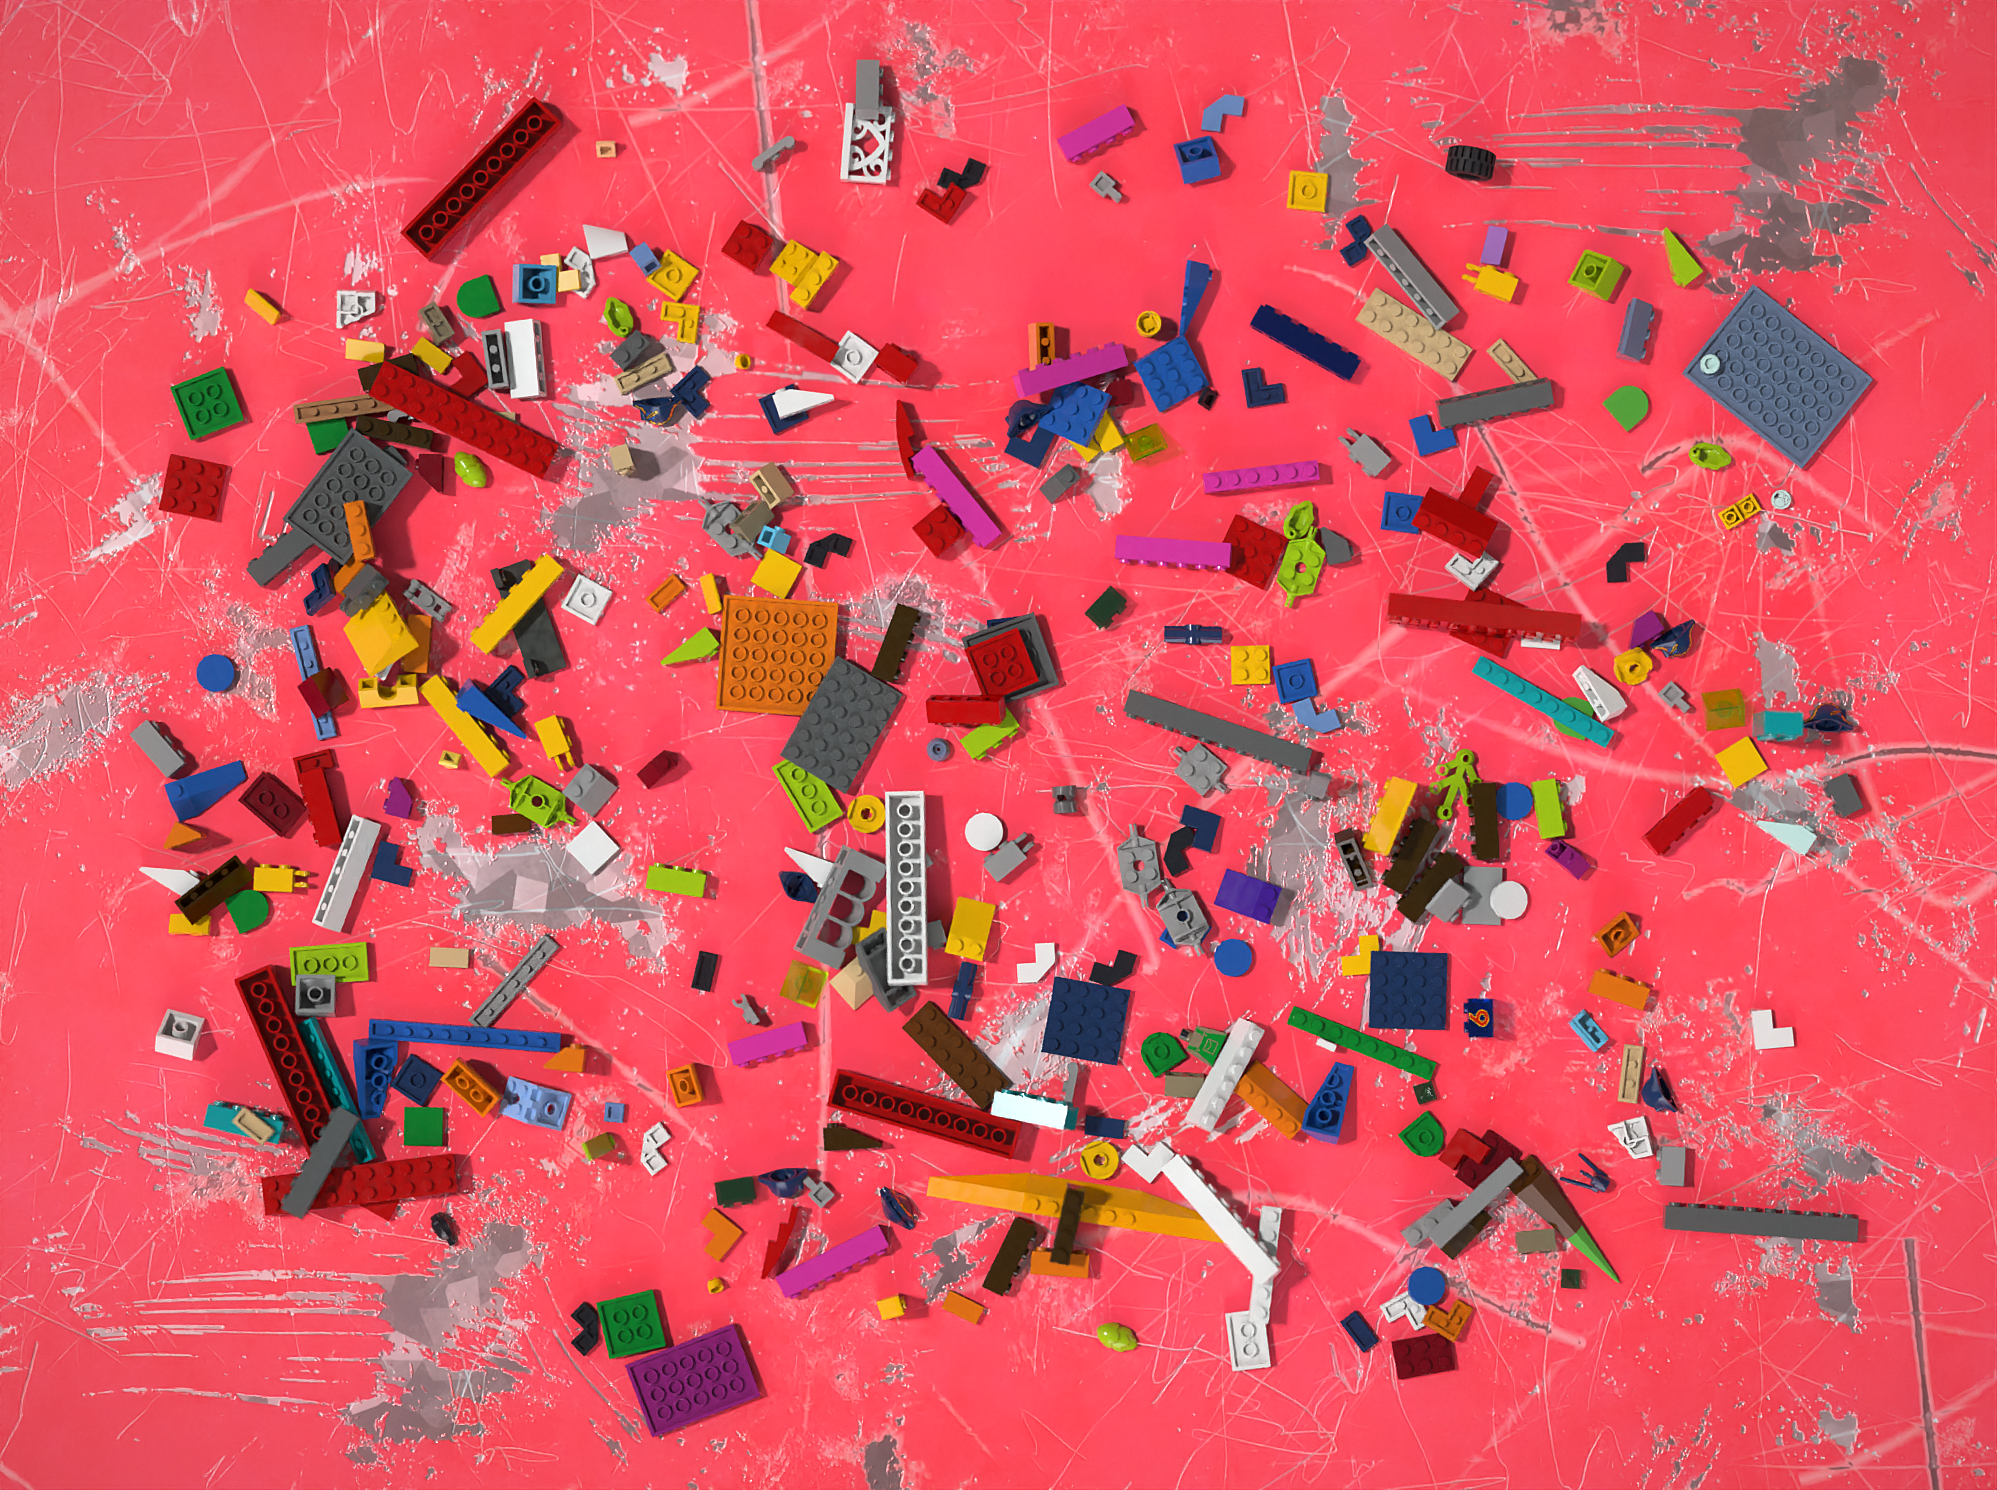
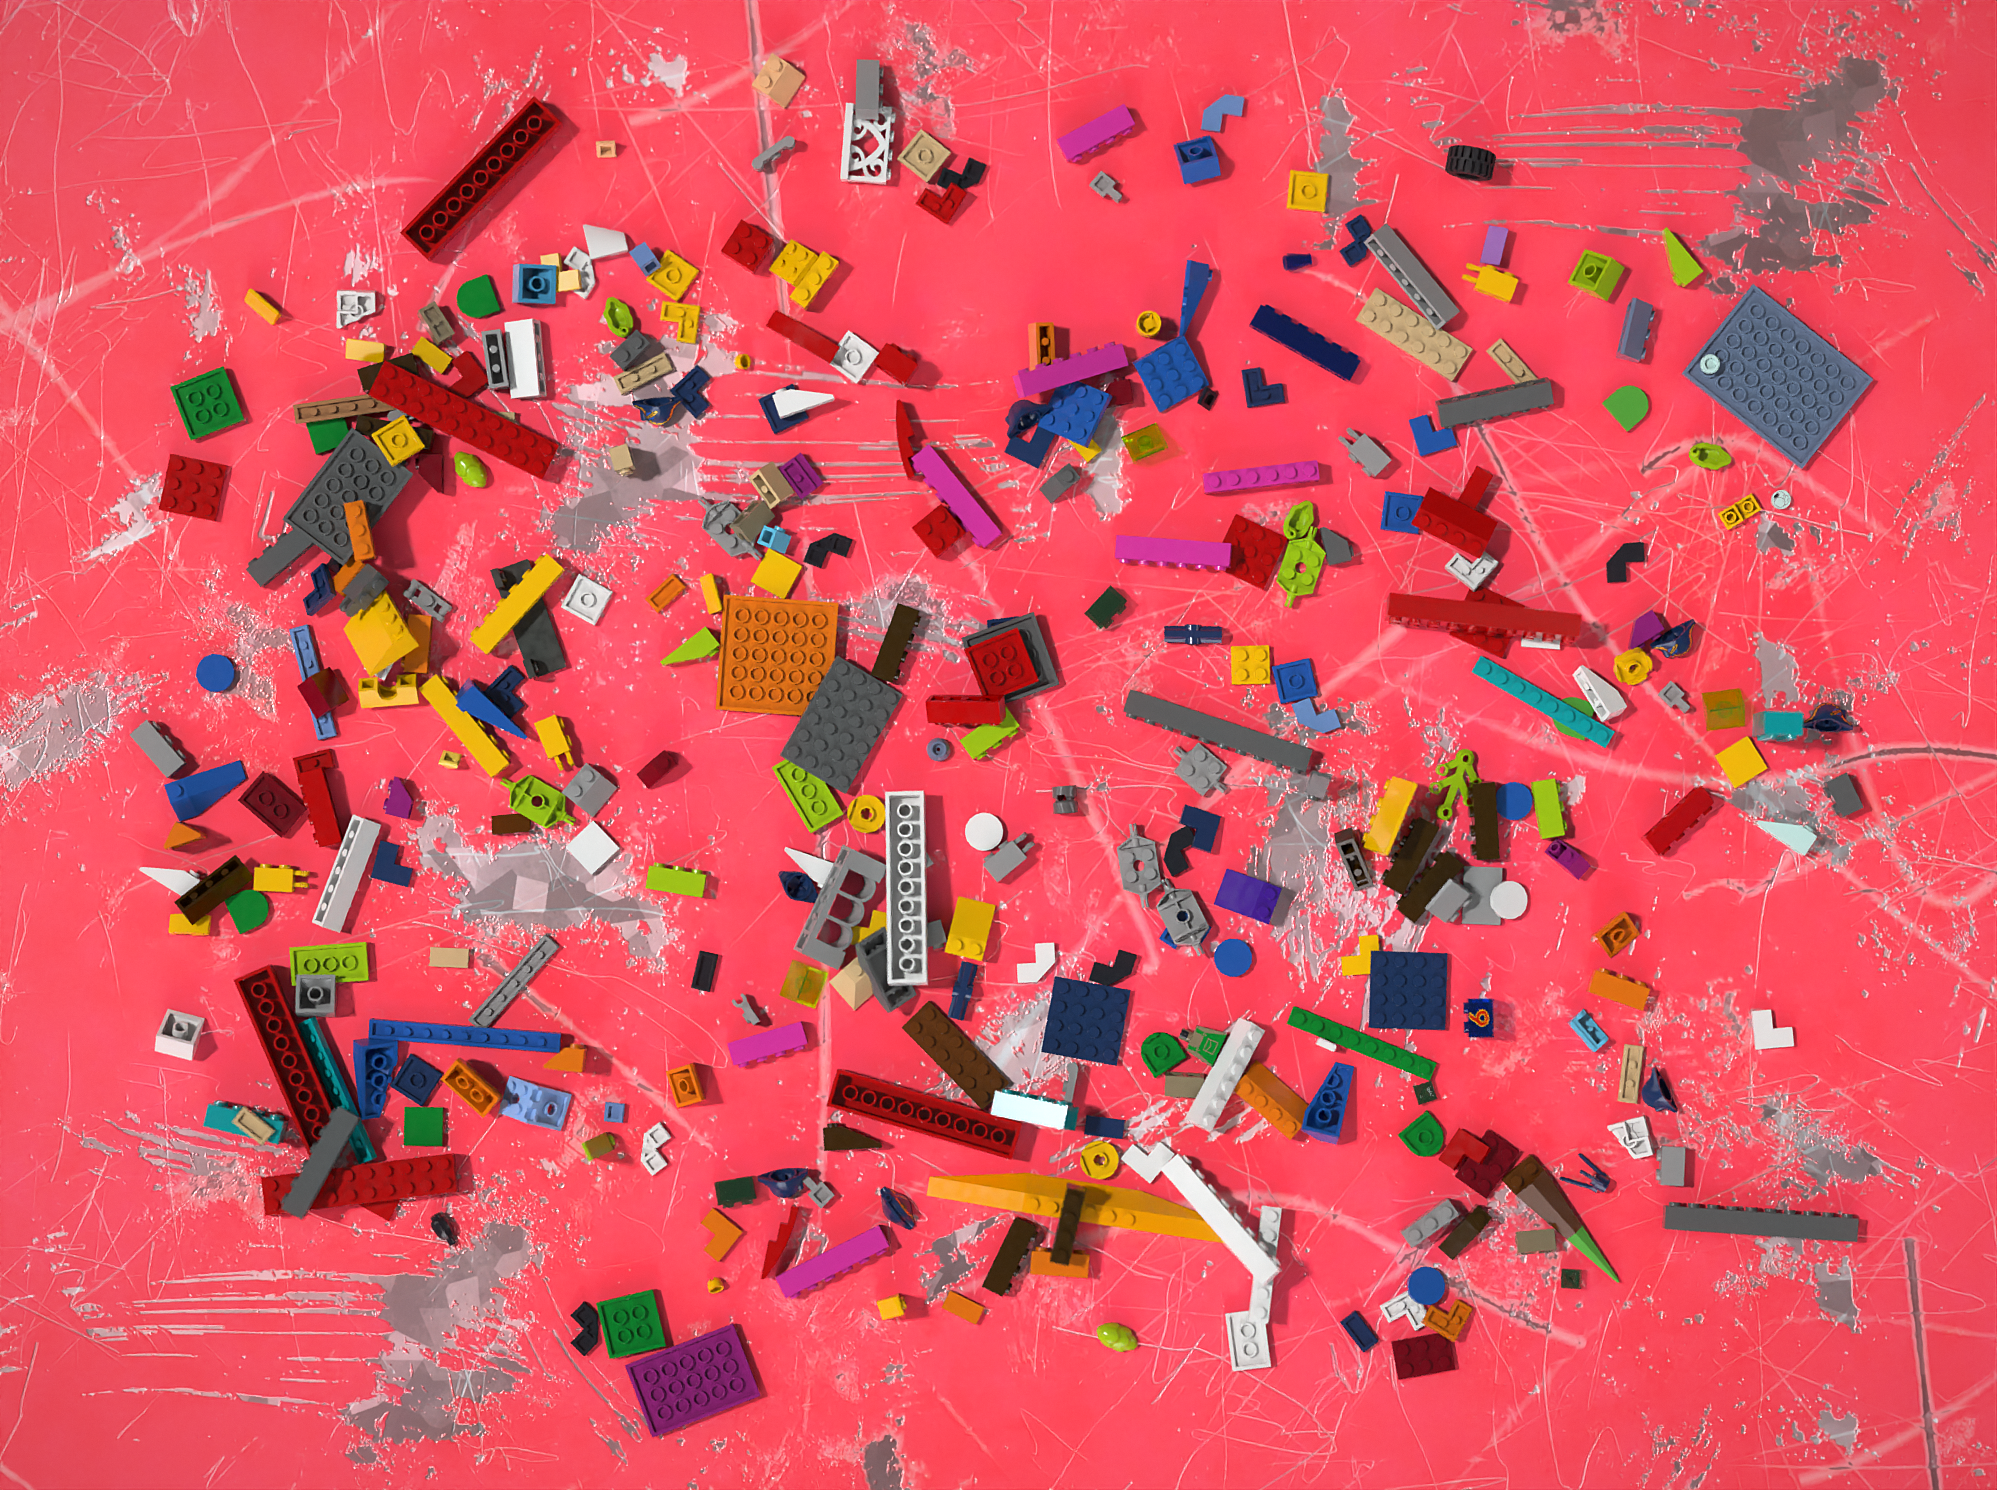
(398, 440): none -> yellow tile
(778, 81): none -> light nougat slope
(801, 476): none -> magenta plate
(923, 156): none -> tan plate
(1108, 433): yellow slope -> none
(1296, 261): none -> clear blue cone
(1474, 1203): light grey tile -> none

